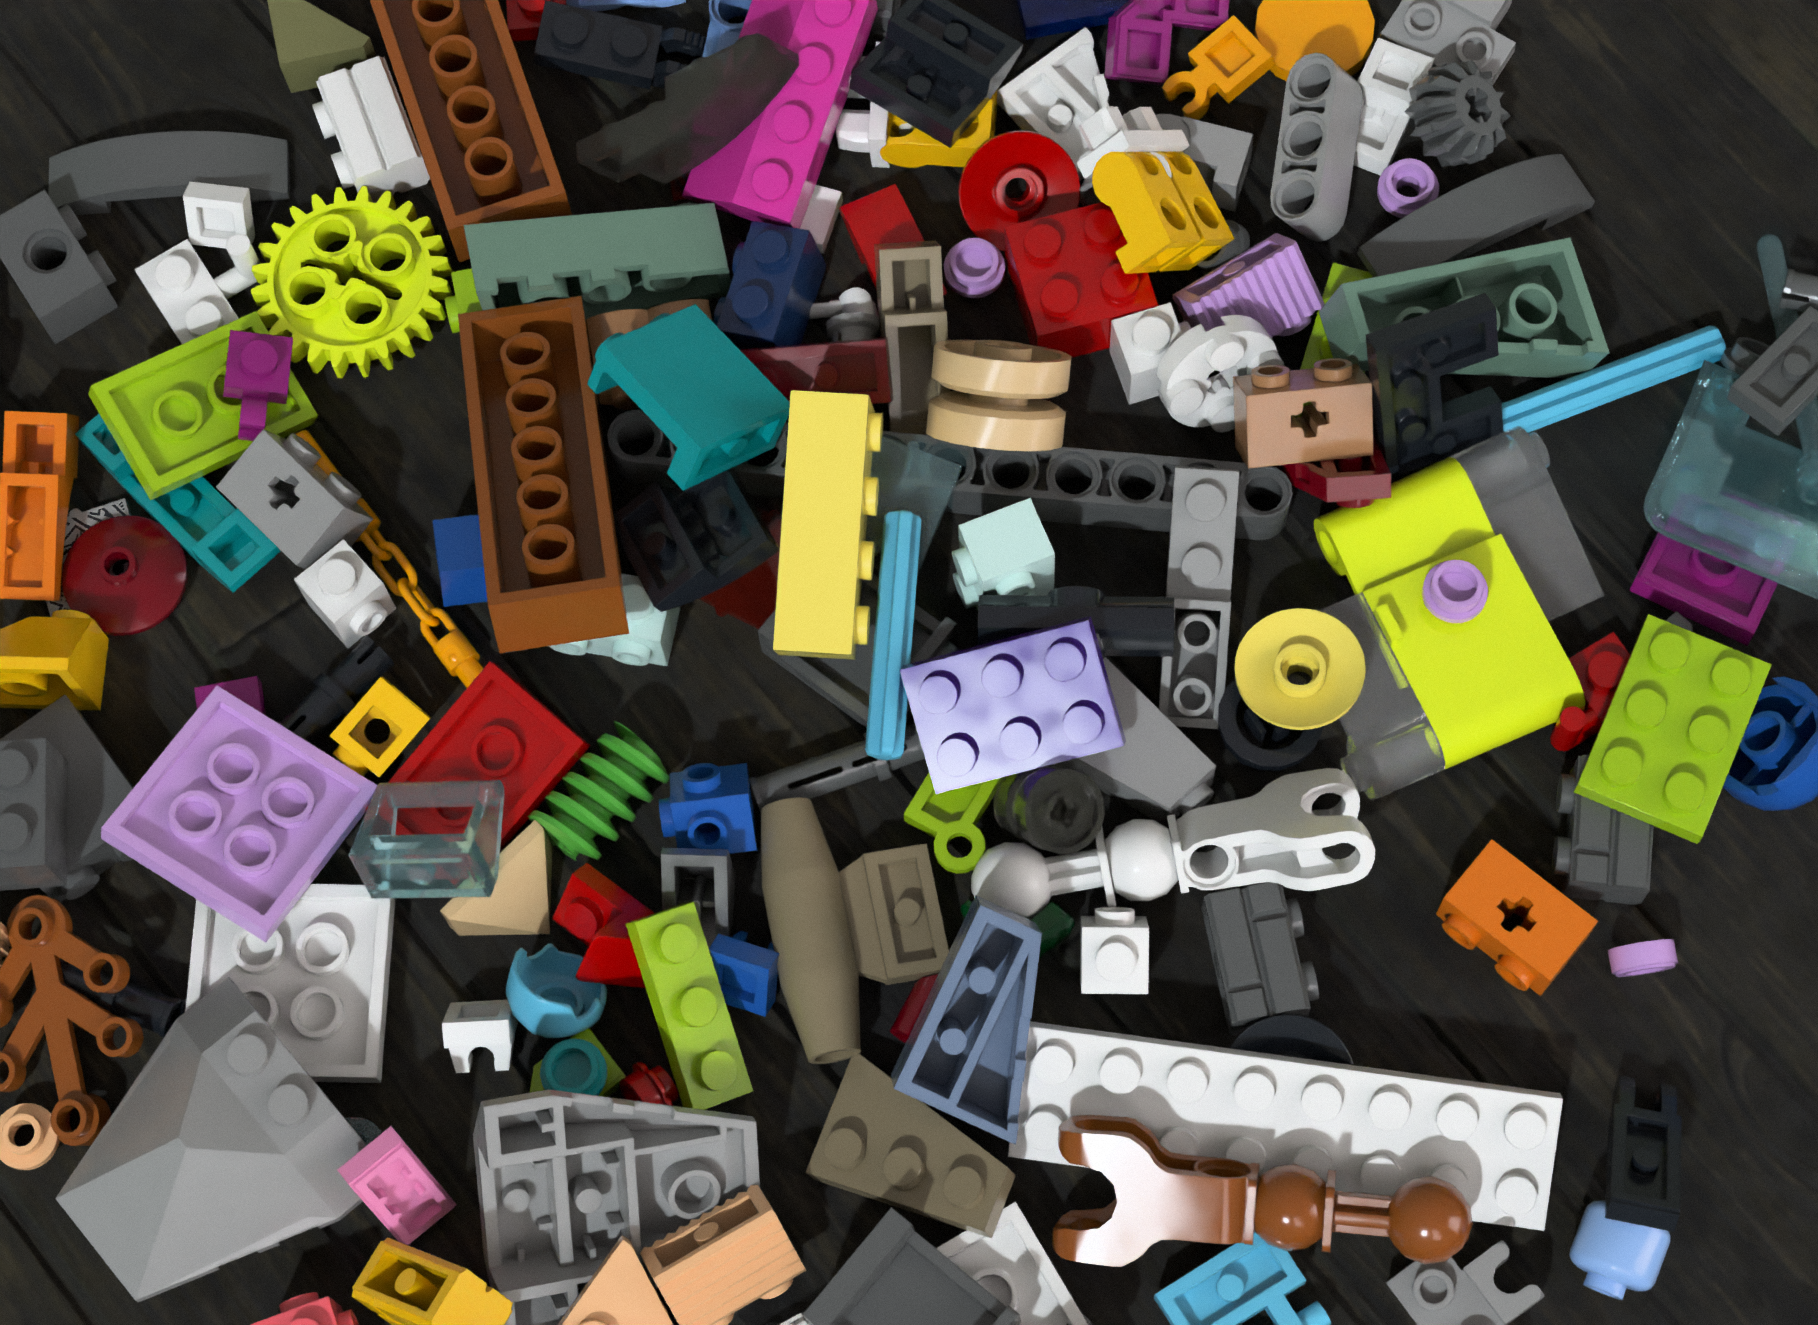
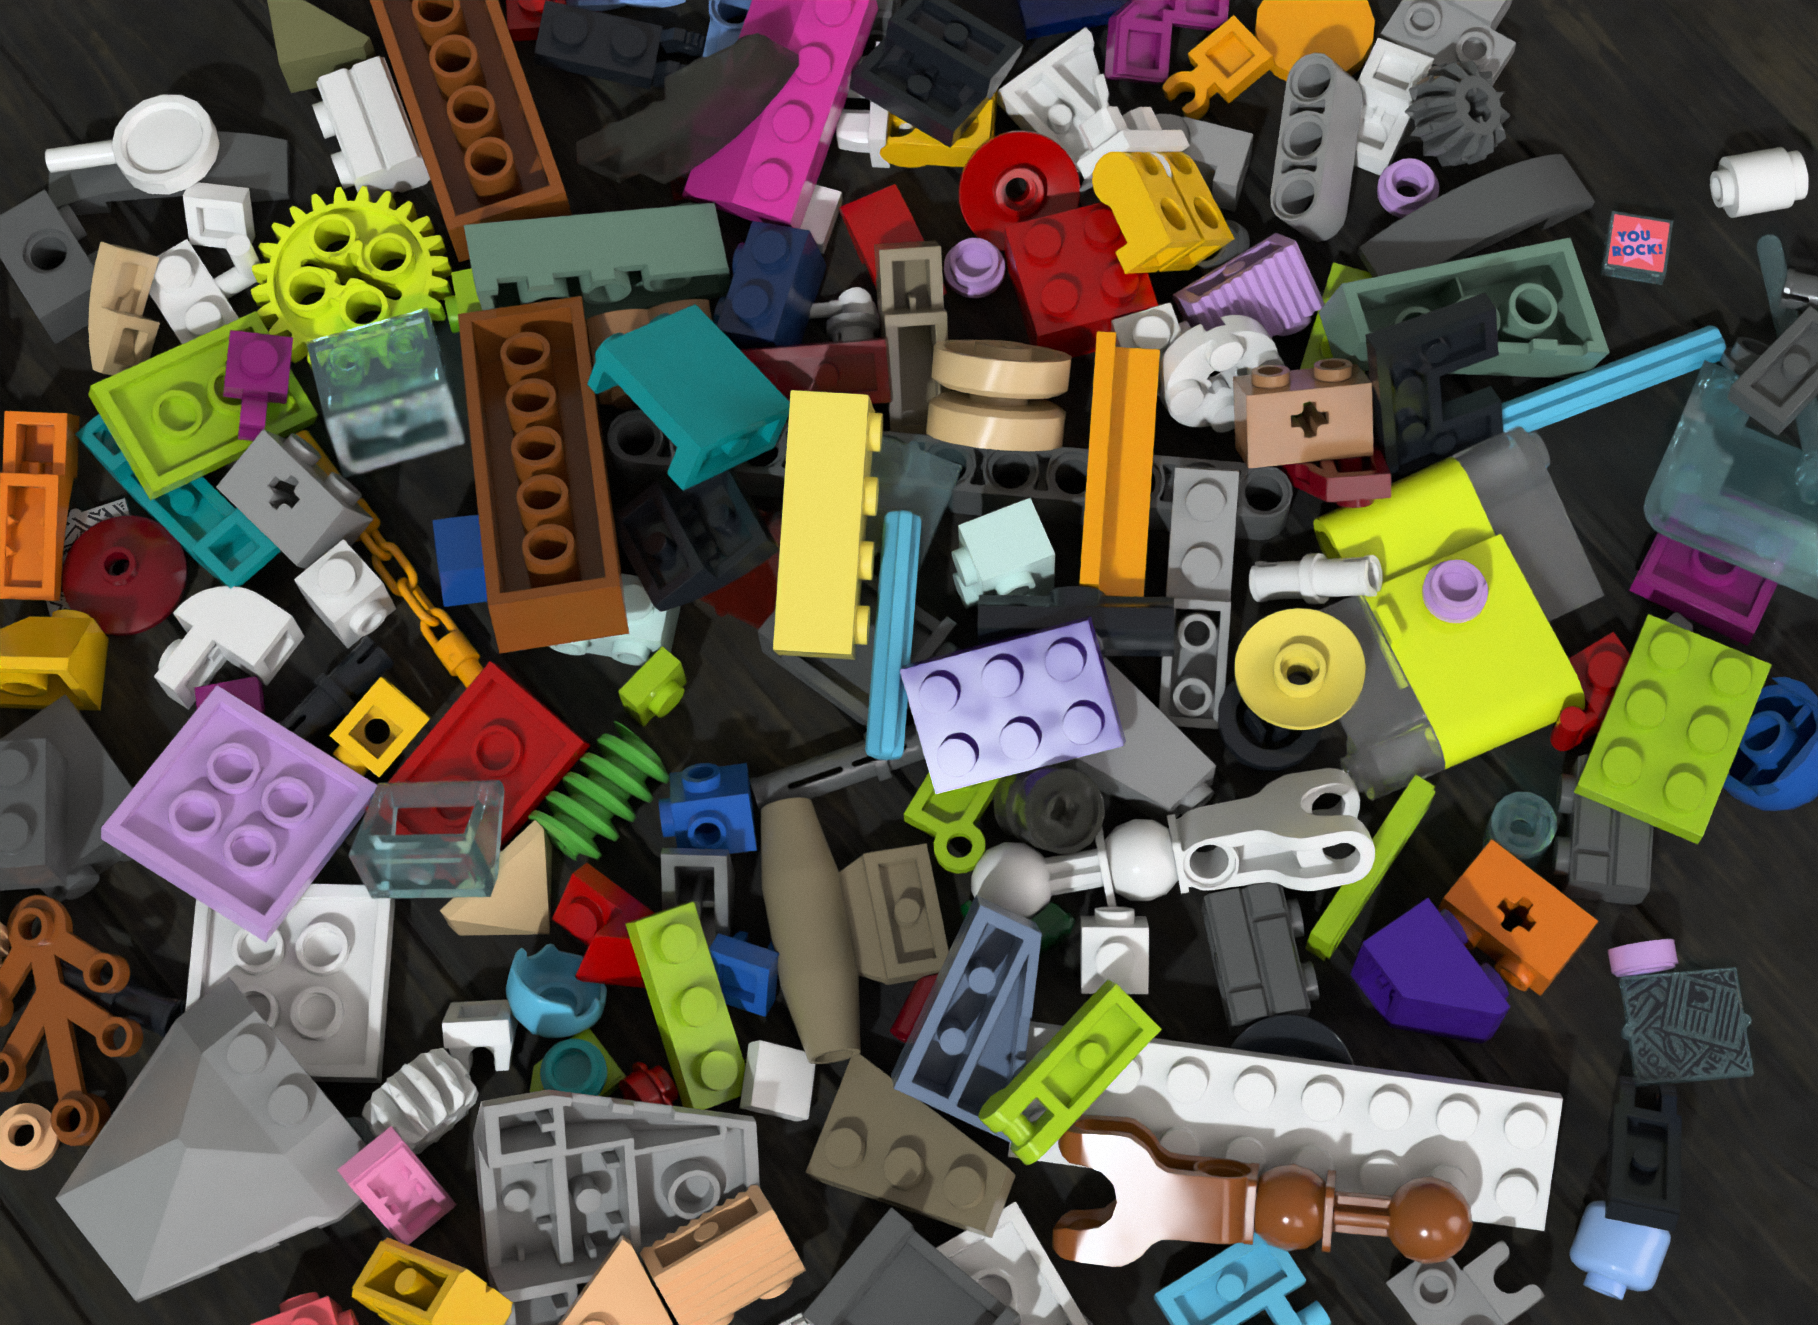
(117, 301): none -> tan slope
(157, 146): none -> white piece
(224, 627): none -> white brick
(385, 392): none -> clear light blue slope
(422, 1100): none -> white gear
(654, 688): none -> lime plate
(777, 1081): none -> white tile
(1070, 1071): none -> lime plate
(1119, 468): none -> light orange fence
(1315, 578): none -> white pin
(1388, 844): none -> lime tile
(1428, 979): none -> dark purple slope
(1516, 835): none -> clear light blue wheel
(1637, 247): none -> tile
(1686, 1026): none -> clear light blue piece
(1759, 181): none -> white brick

